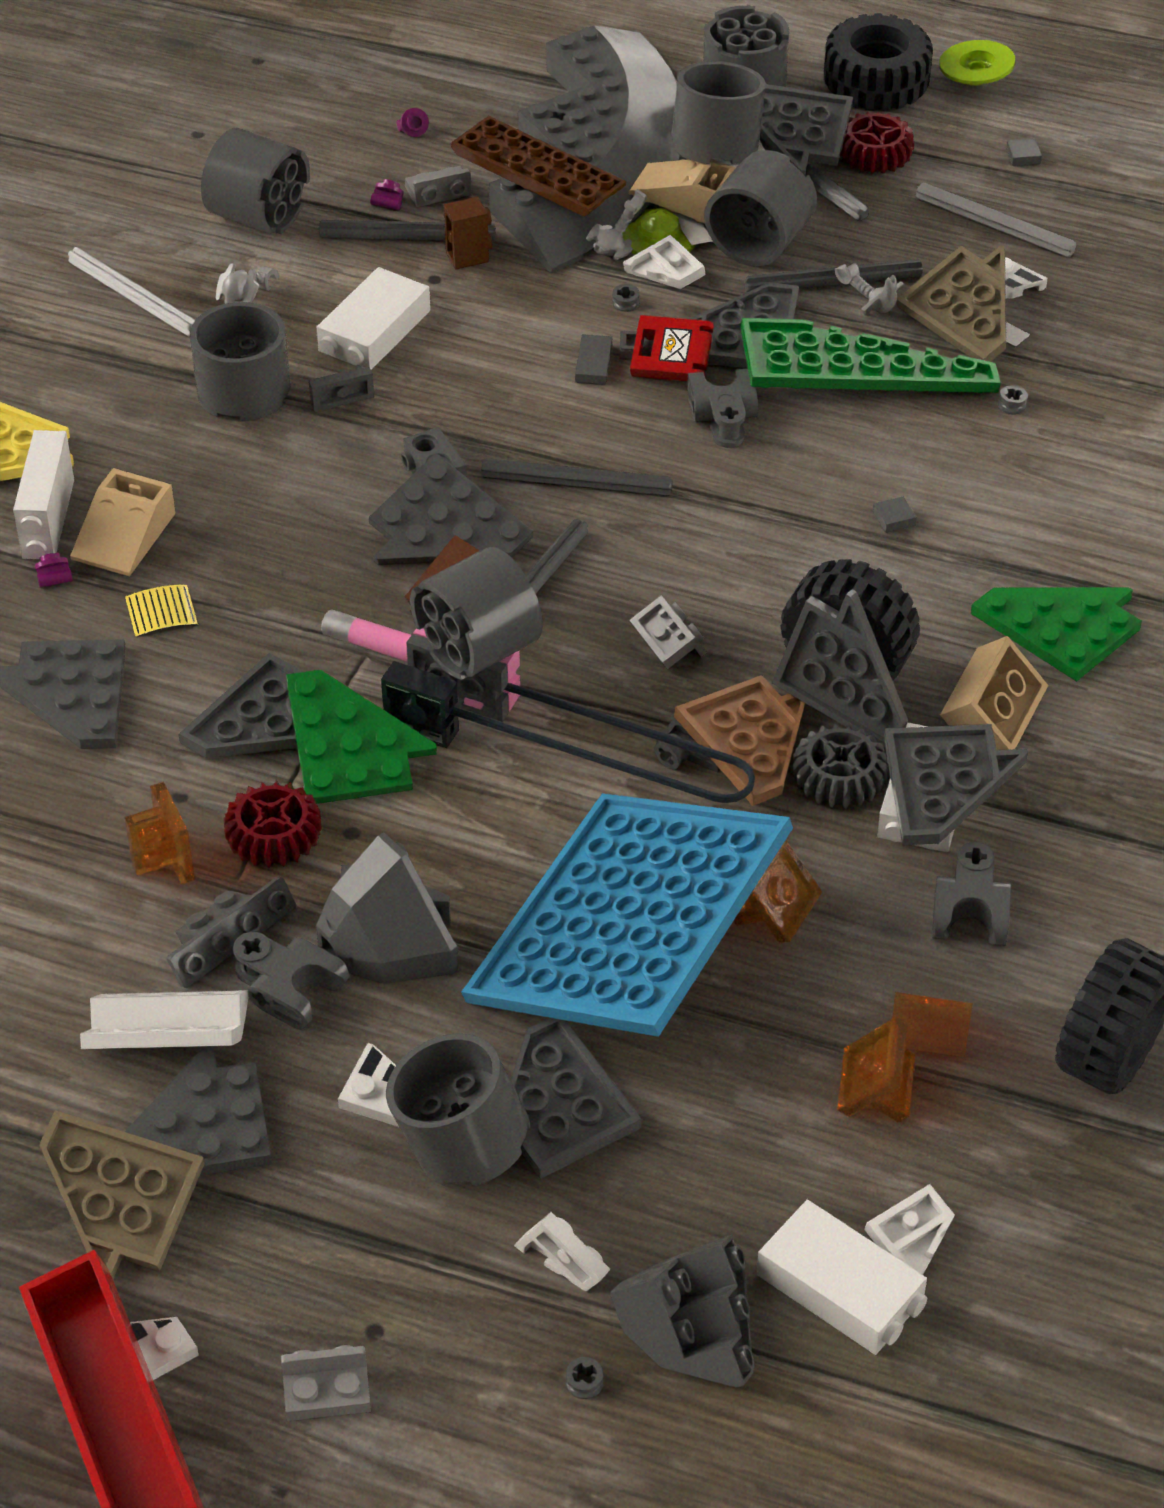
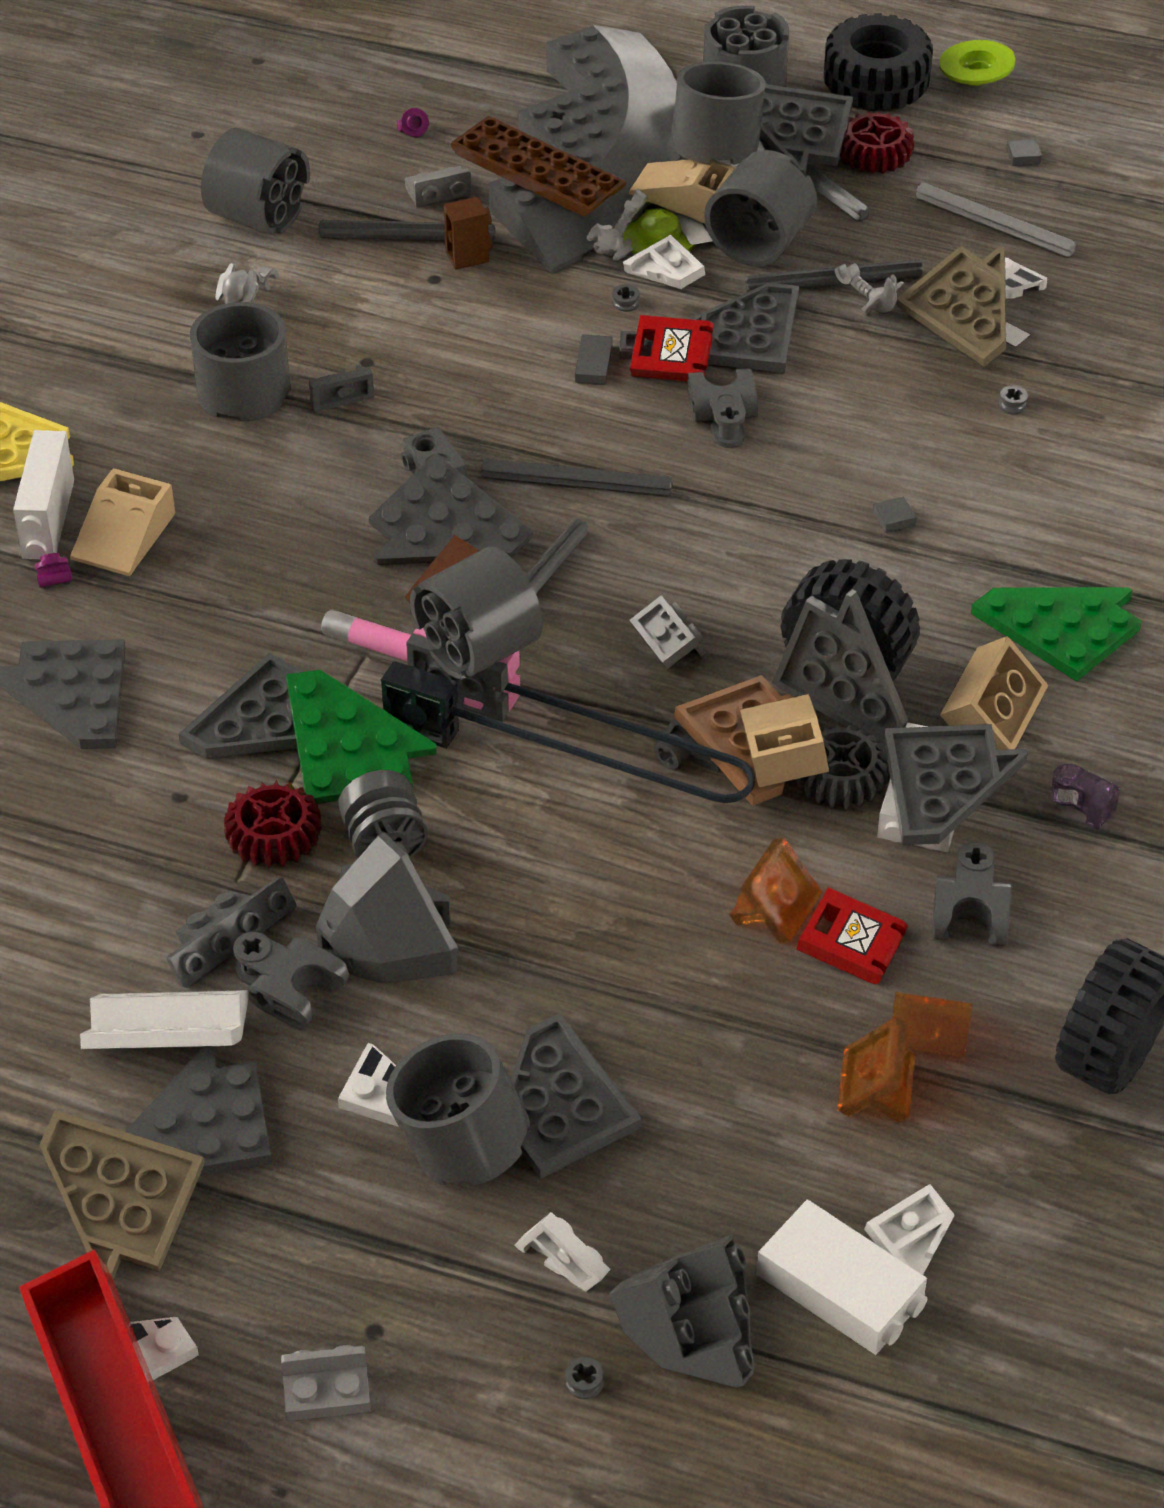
(131, 290): axle -> none
(160, 608): light yellow sticker -> none
(160, 837): clear orange bracket -> none
(373, 318): white brick -> none
(381, 804): none -> dark grey wheel
(387, 195): magenta plate -> none
(628, 913): dark azure plate -> none
(784, 740): none -> tan slope
(803, 356): green wing -> none
(859, 939): none -> red container
(1085, 793): none -> clear purple leg

